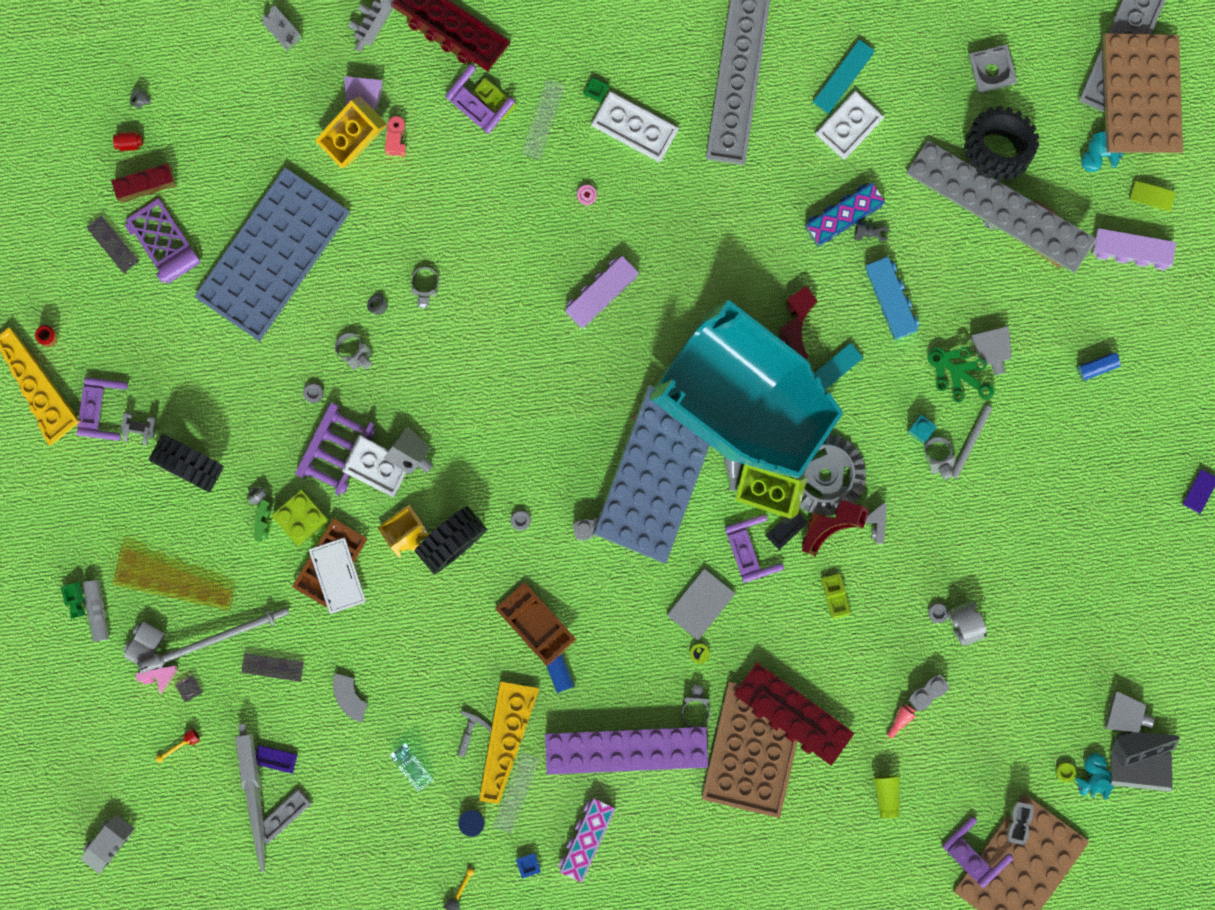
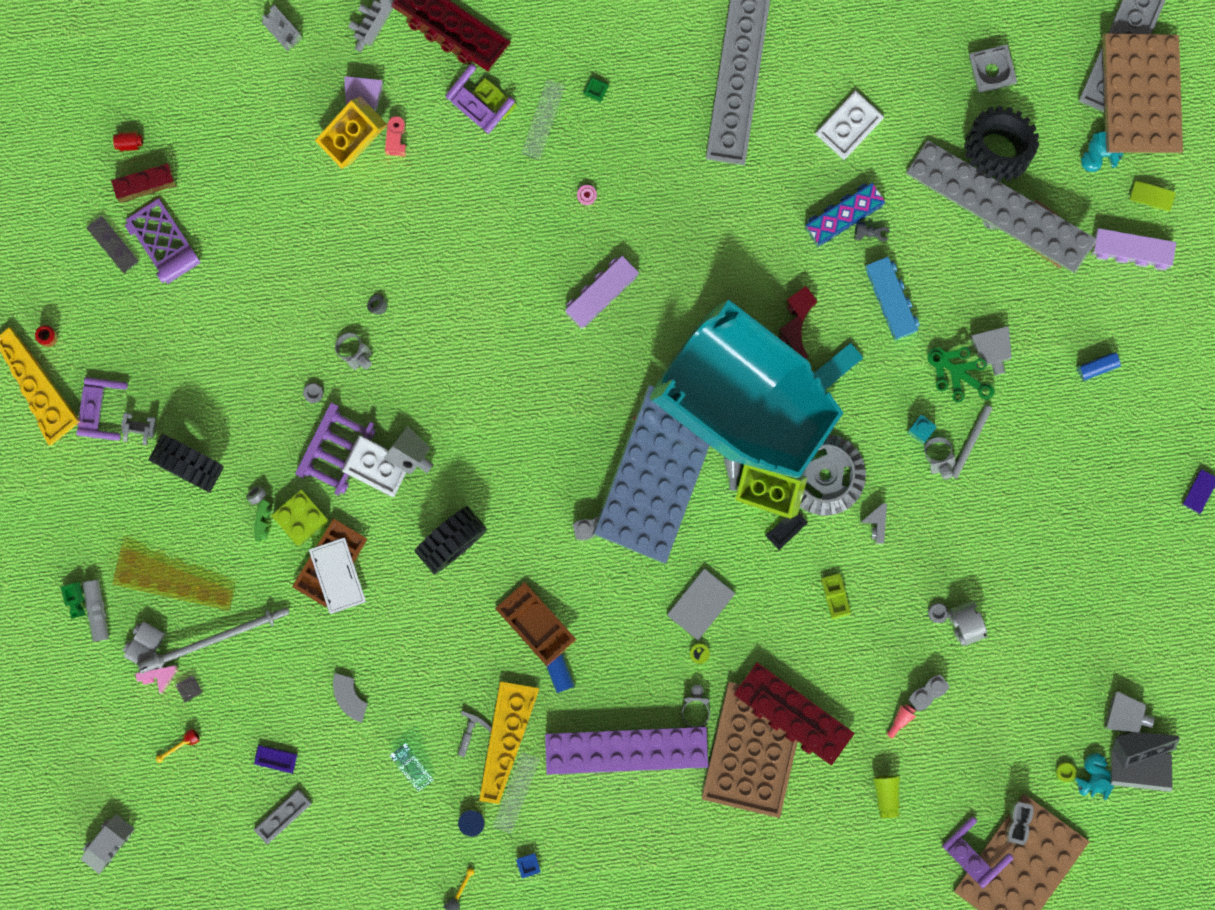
(138, 98): dark grey tile -> none
(251, 783): light grey piece -> none
(272, 254): sand blue plate -> none
(272, 667): tile -> none
(403, 530): yellow brick -> none
(423, 301): light grey piece -> none
(520, 520): light grey tile -> none
(587, 840): brick -> none
(635, 127): white tile -> none
(744, 552): medium lavender plate -> none
(822, 527): dark red arch -> none
(843, 77): teal tile -> none

